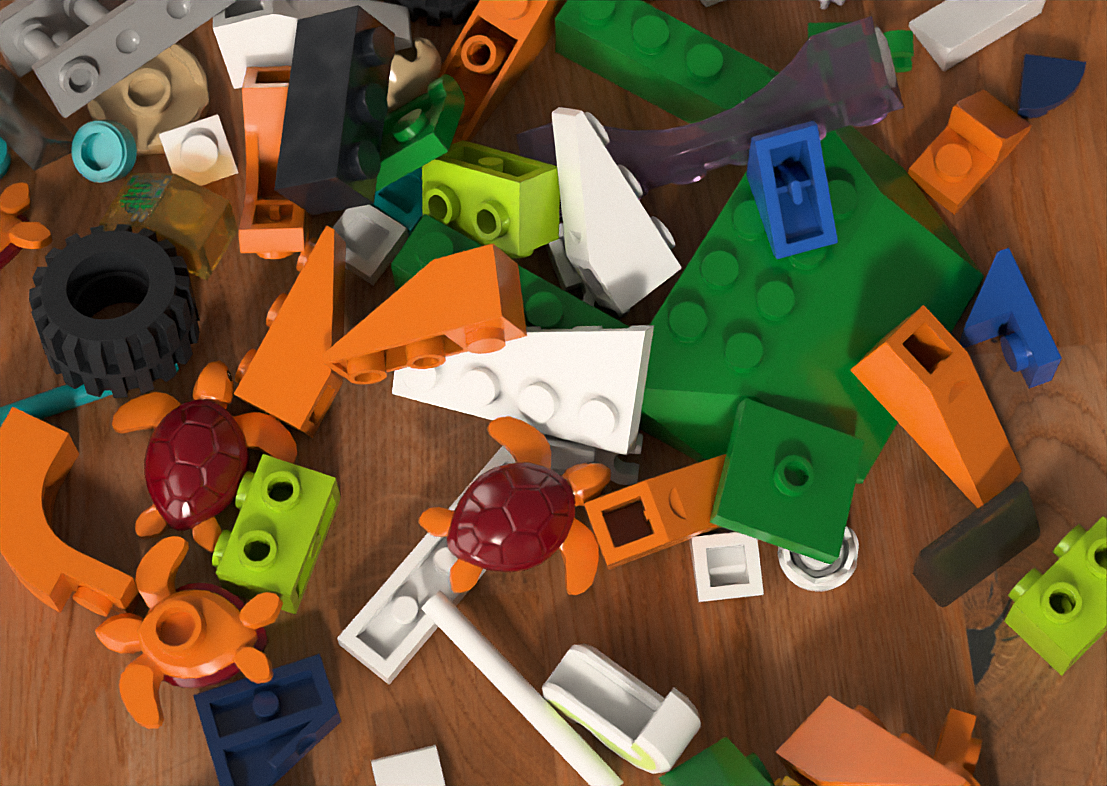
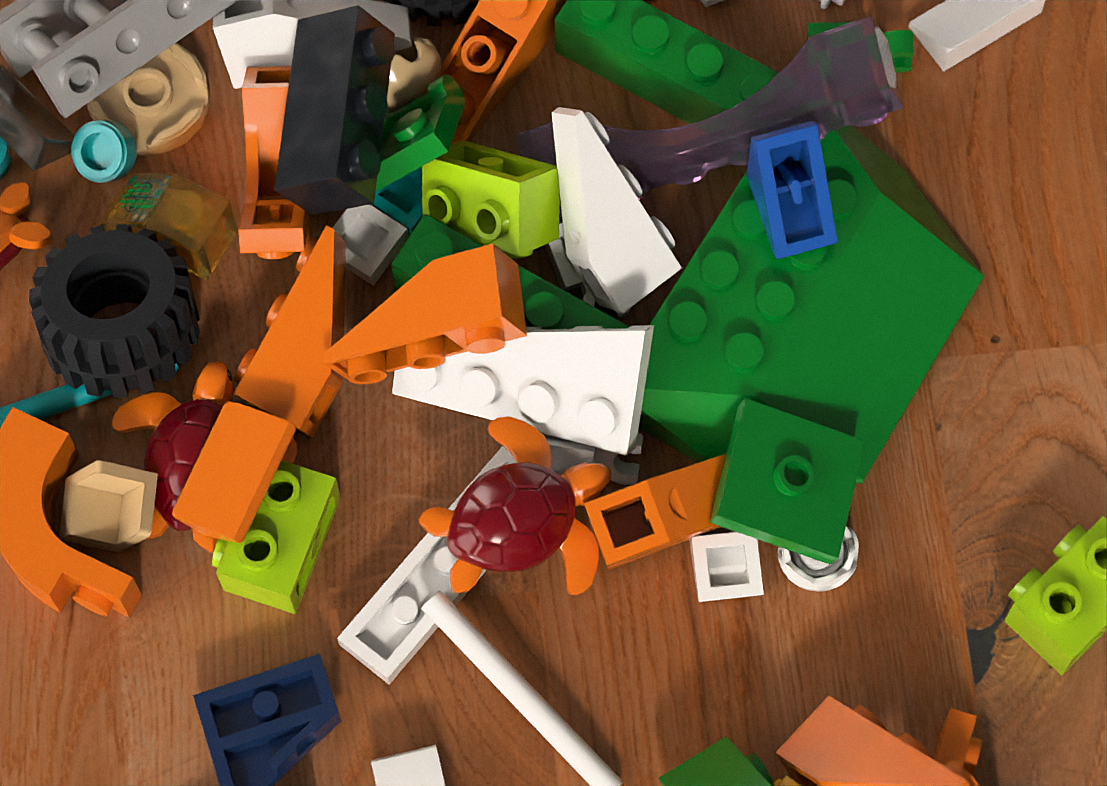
(108, 506): none -> tan panel
(188, 636): orange animal -> none
(199, 151): white plate -> none
(233, 472): none -> orange slope
(622, 709): white animal -> none
(941, 404): orange slope -> none
(968, 149): orange slope -> none
(978, 545): clear smoke slope -> none
(1009, 309): blue slope -> none
(1047, 84): dark blue tile -> none

